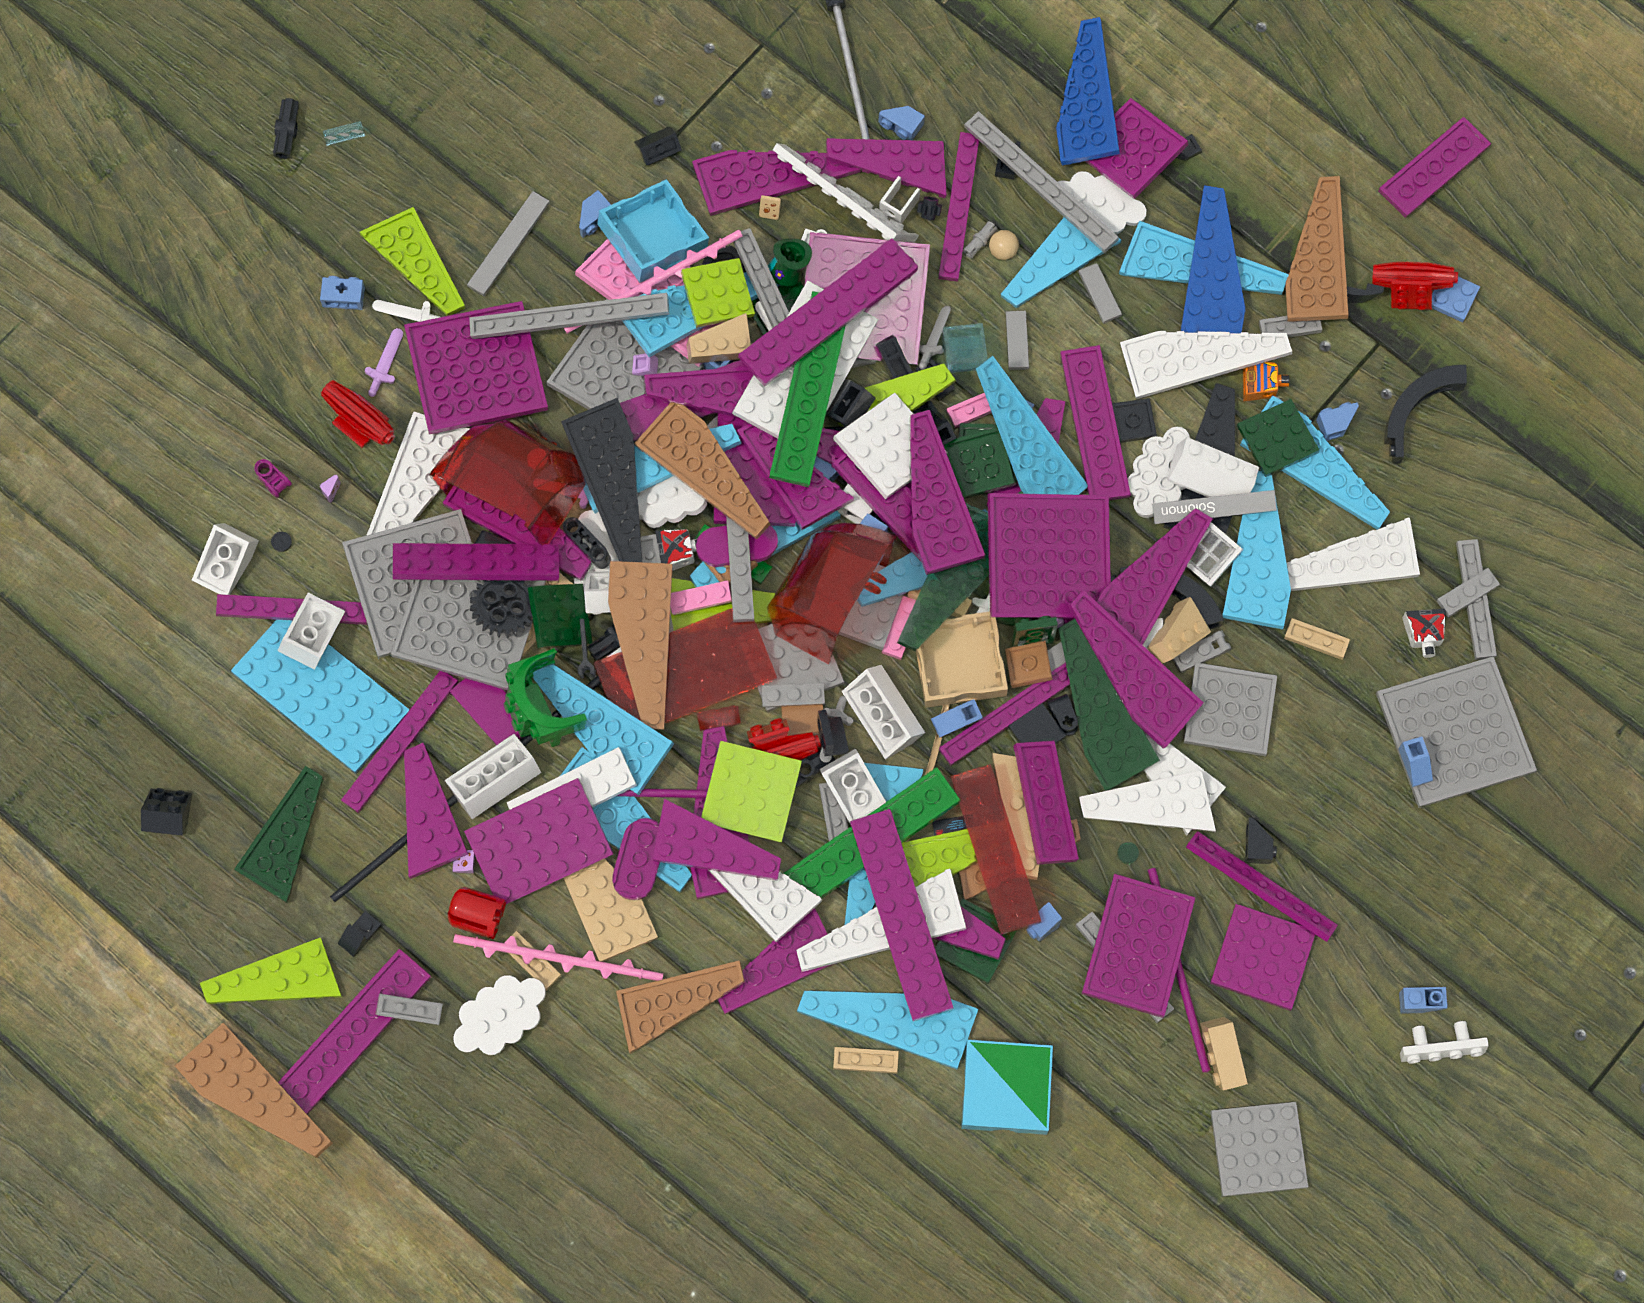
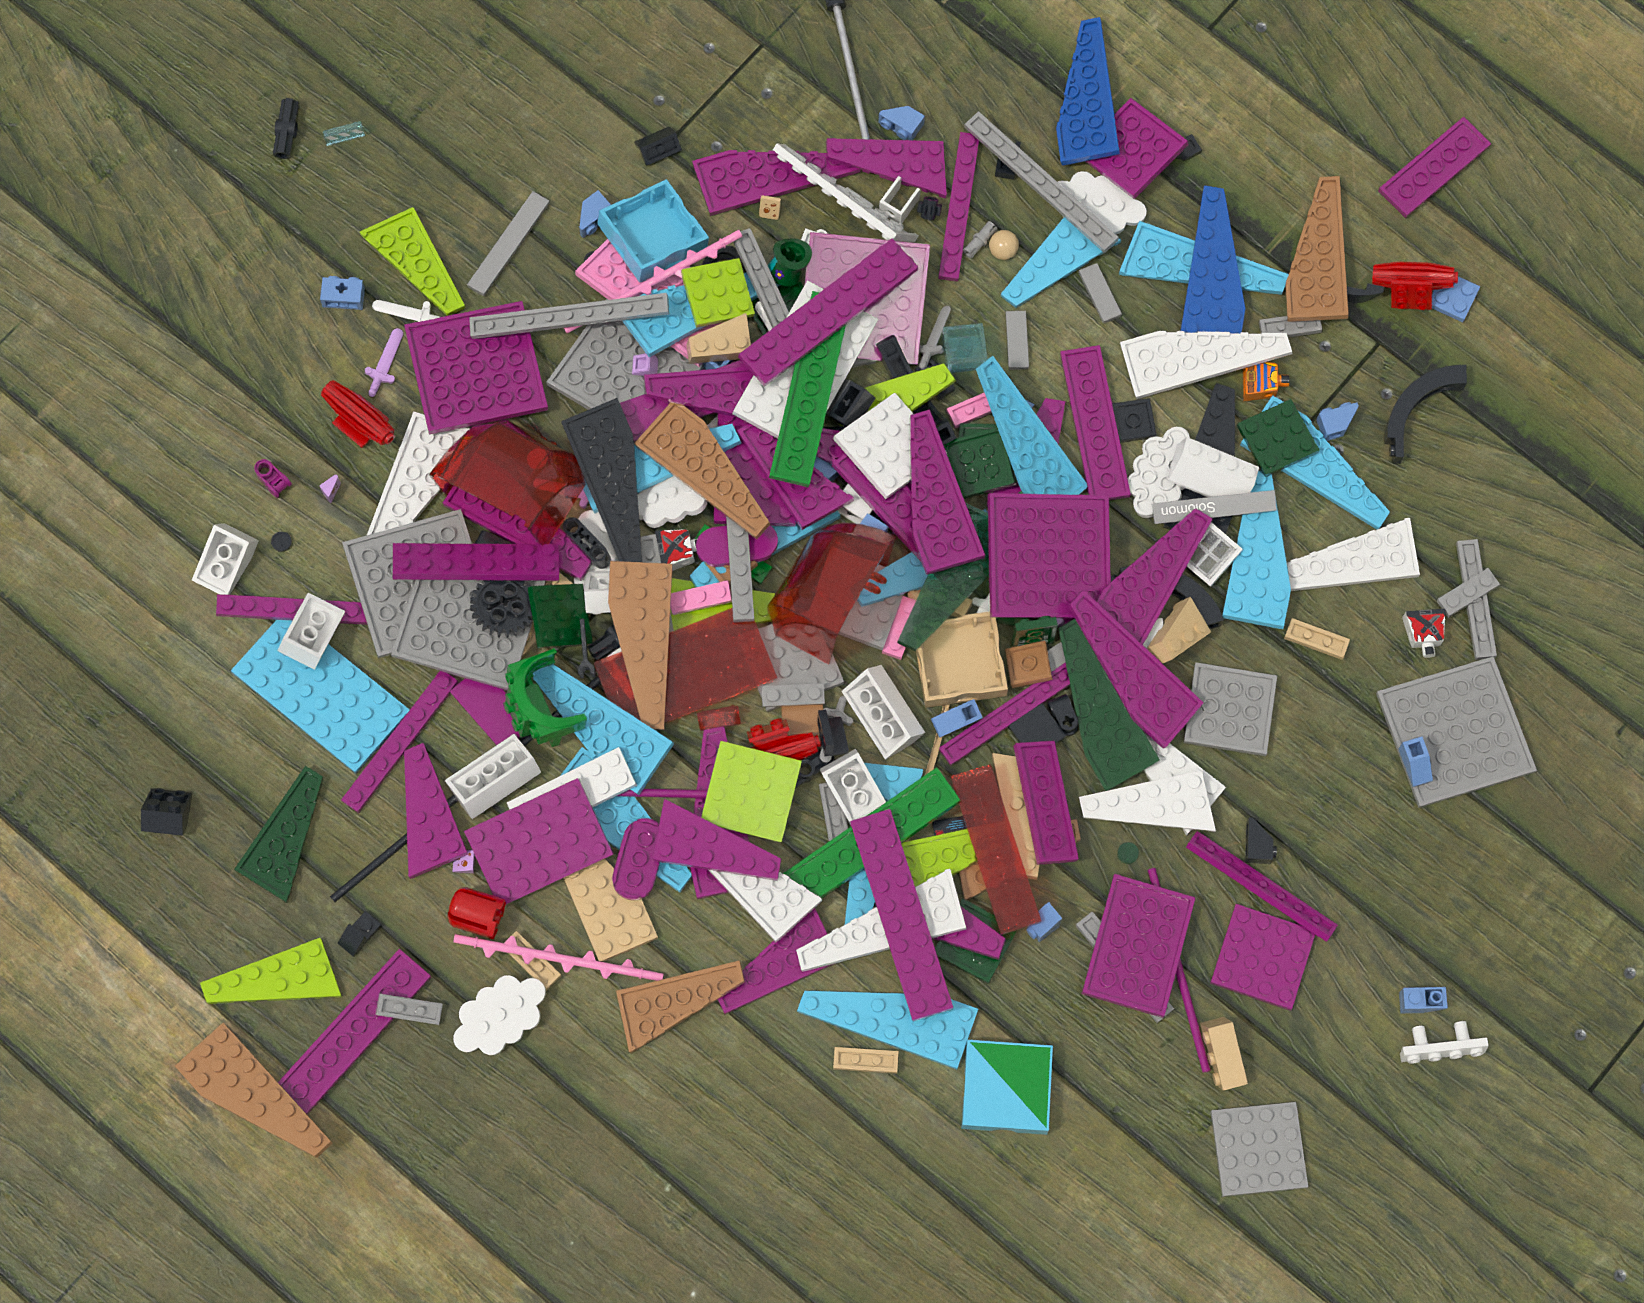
(1202, 652): light grey plate -> none

